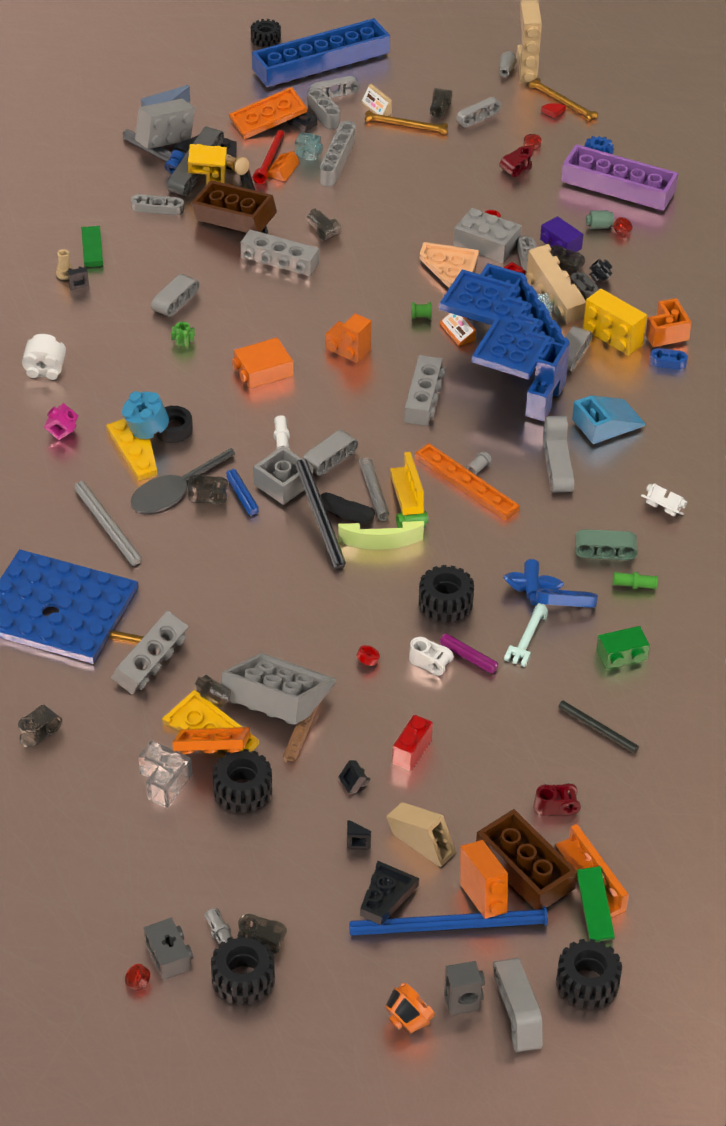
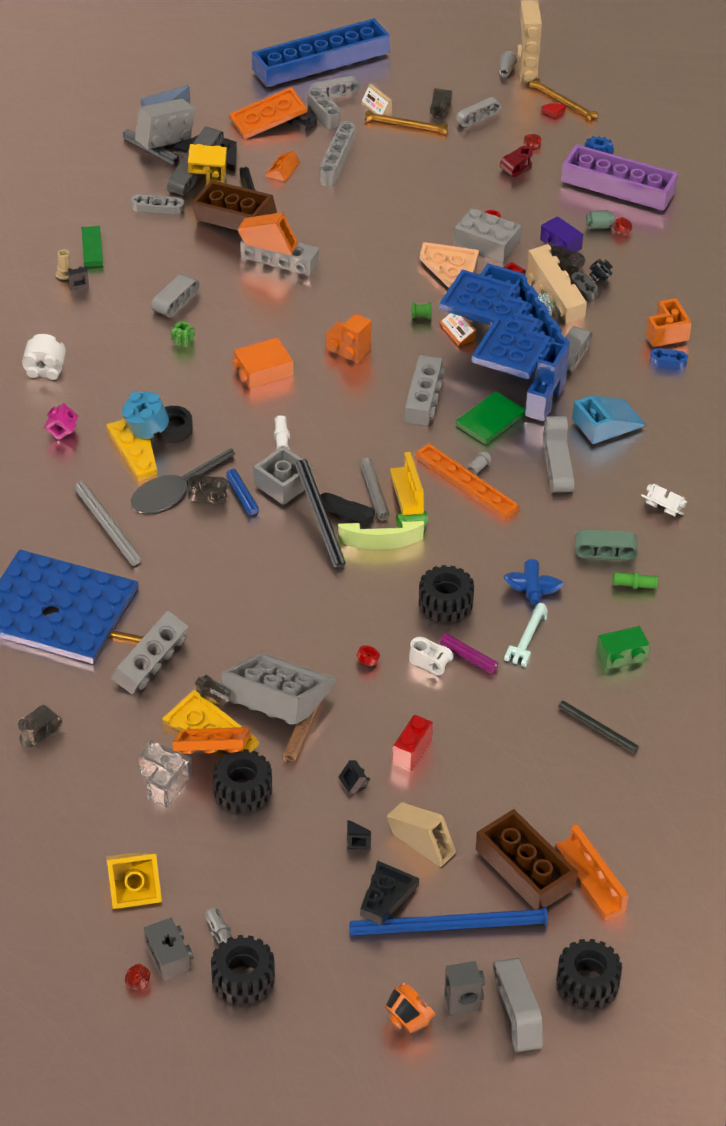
(133, 879): none -> yellow slope
(175, 159): blue wheel -> none
(238, 164): tan pin -> none
(260, 175): red piece -> none
(265, 33): black tyre -> none
(269, 233): none -> orange slope
(269, 931): clear smoke piece -> none
(308, 146): clear light blue brick -> none
(325, 227): clear smoke piece -> none
(331, 452): light grey beam -> none
(483, 879): orange brick -> none
(490, 417): none -> green tile
(524, 244): light grey beam -> none
(556, 799): dark red piece -> none
(566, 598): blue beam -> none
(595, 904): green tile -> none
(615, 321): yellow brick -> none

